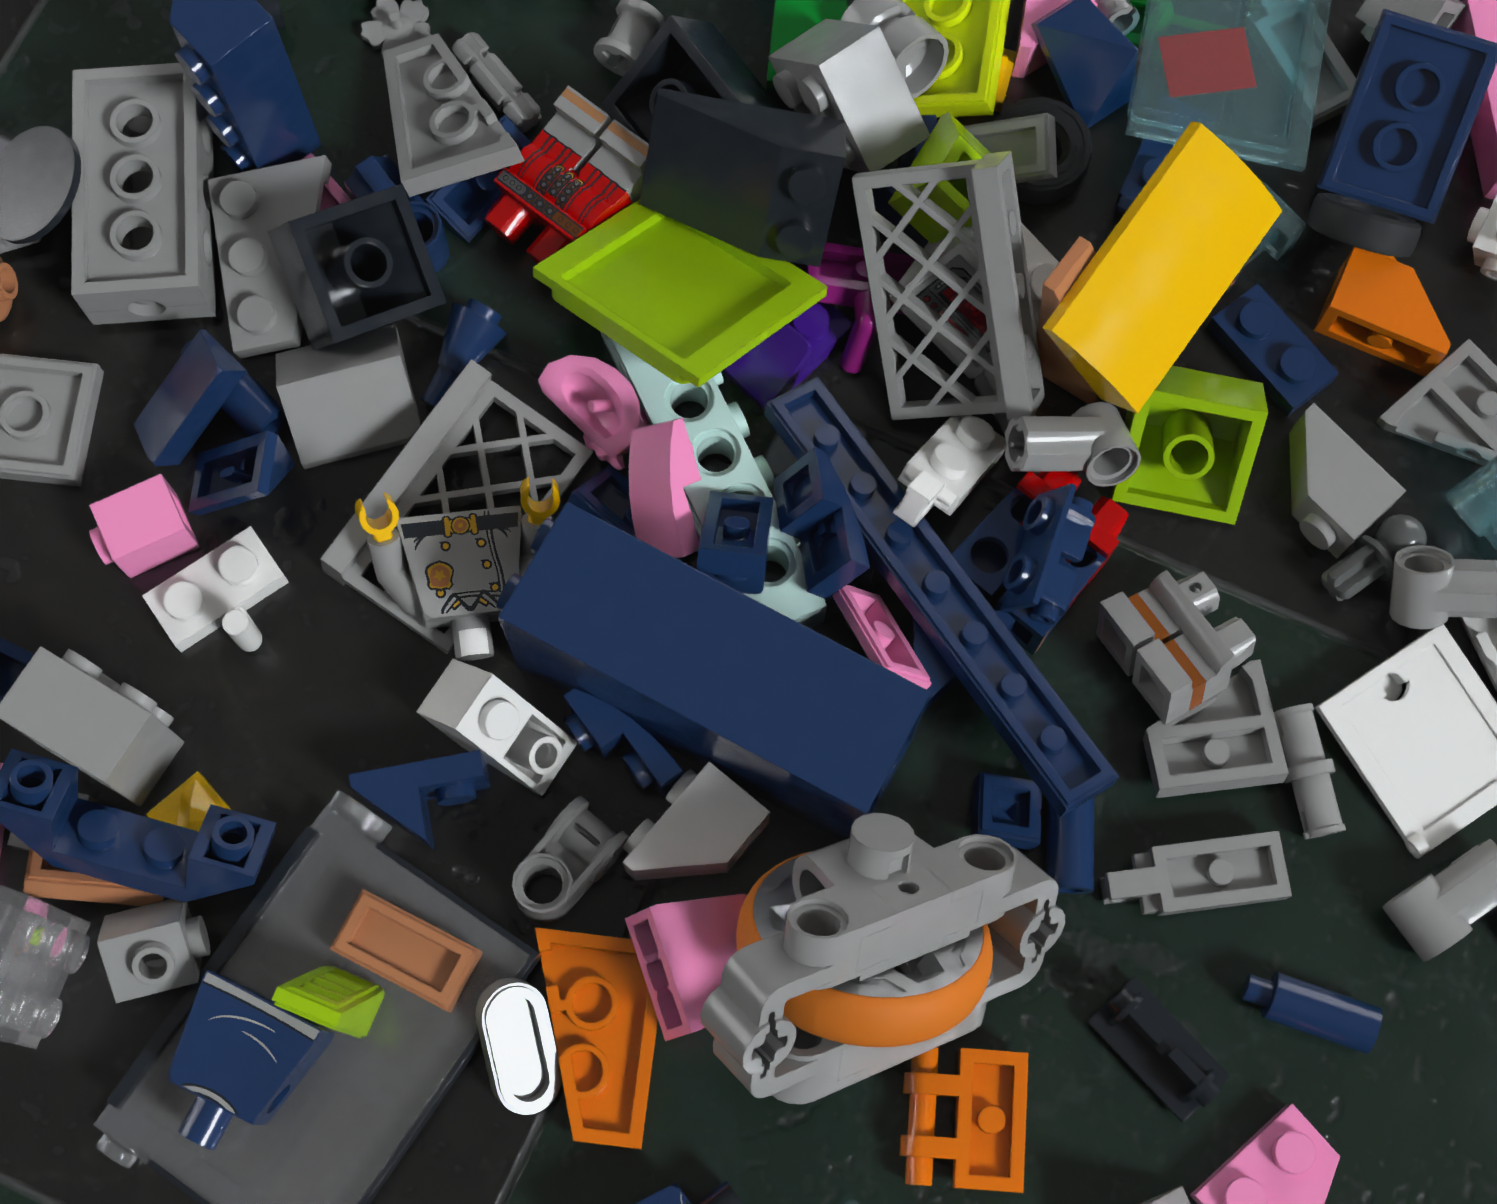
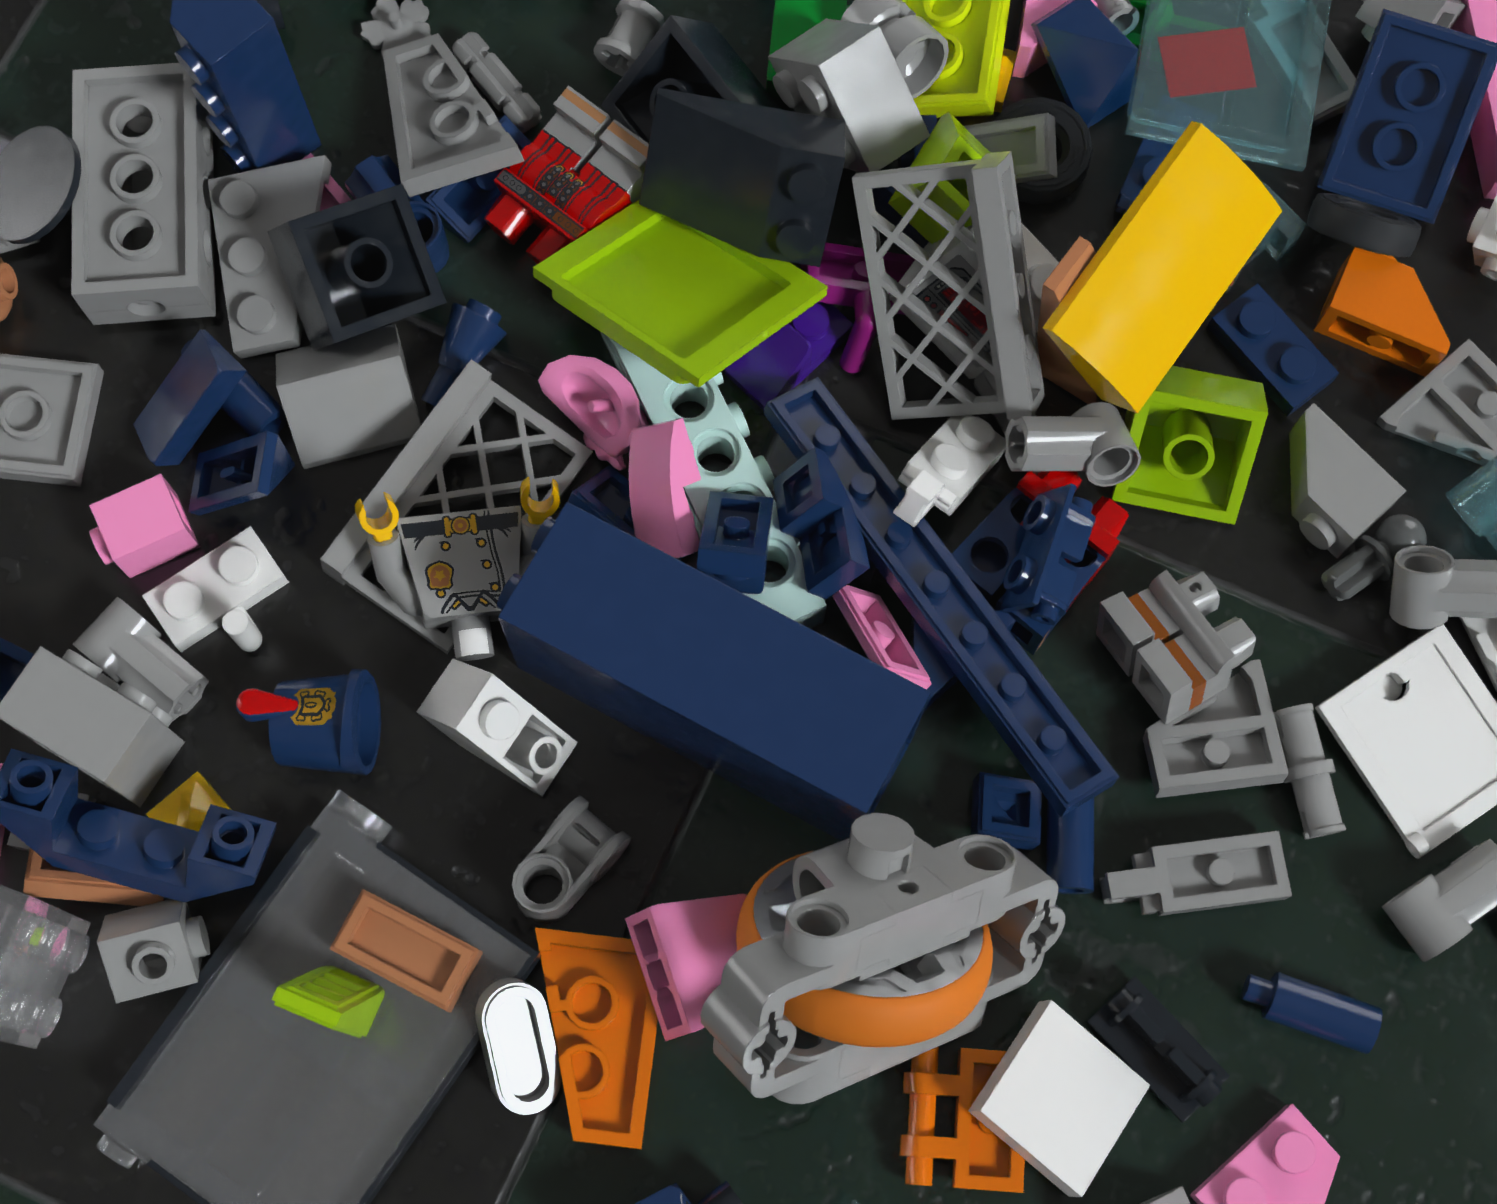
(133, 652): none -> light grey piece
(240, 1057): dark blue torso -> none
(320, 721): none -> dark blue hat
(403, 789): dark blue slope -> none
(610, 730): dark blue slope -> none
(700, 832): white slope -> none
(1059, 1098): none -> white tile

